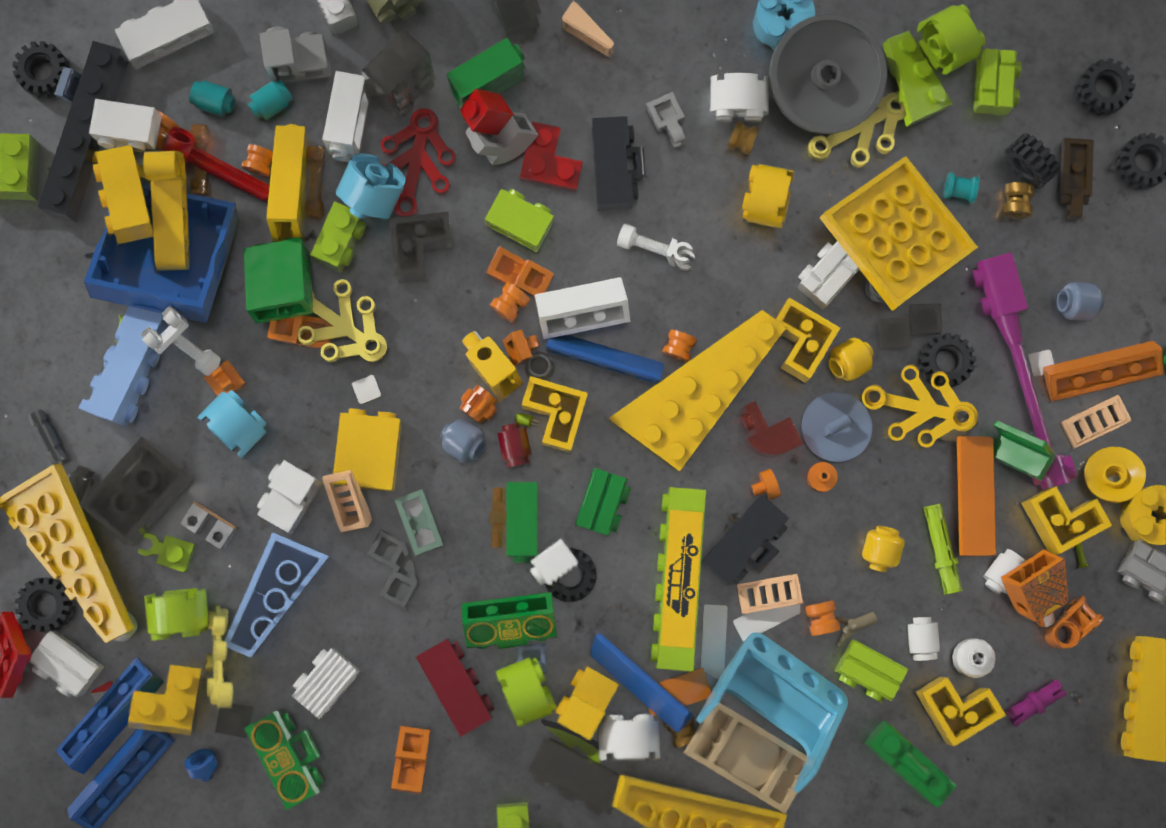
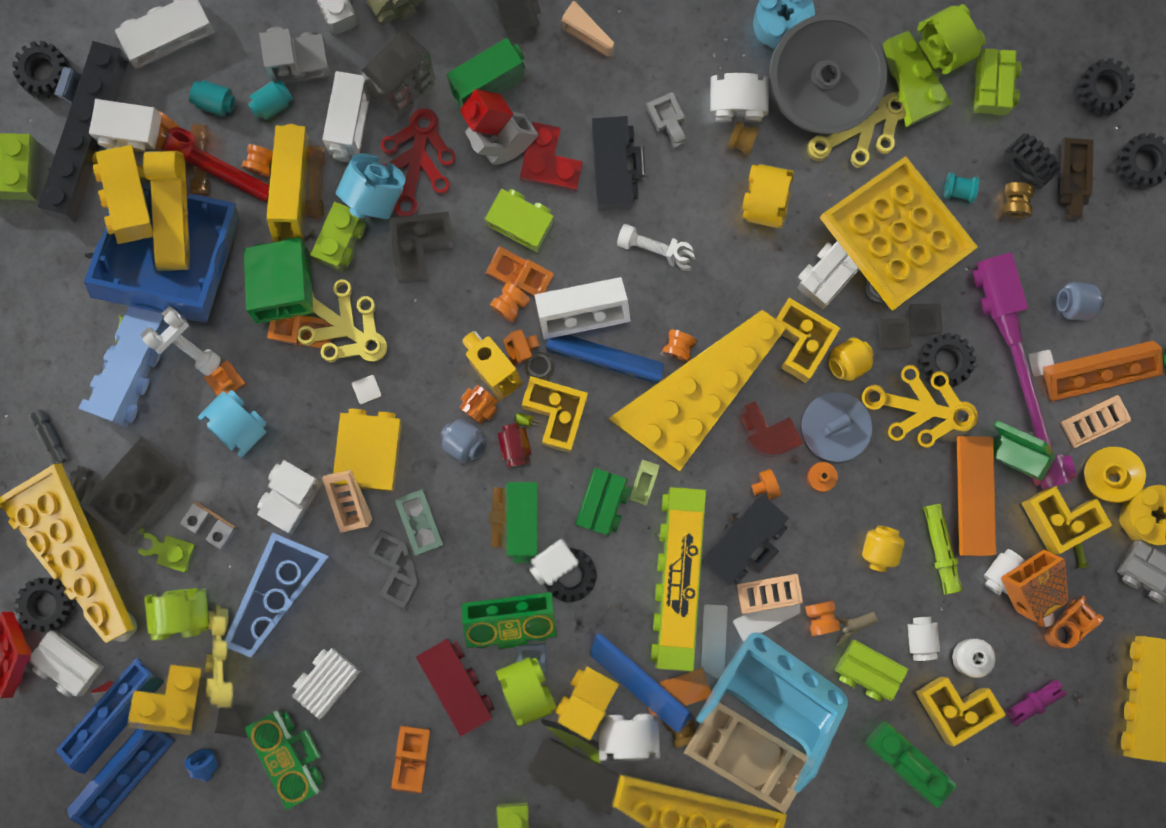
(644, 482): none -> yellowish green piece

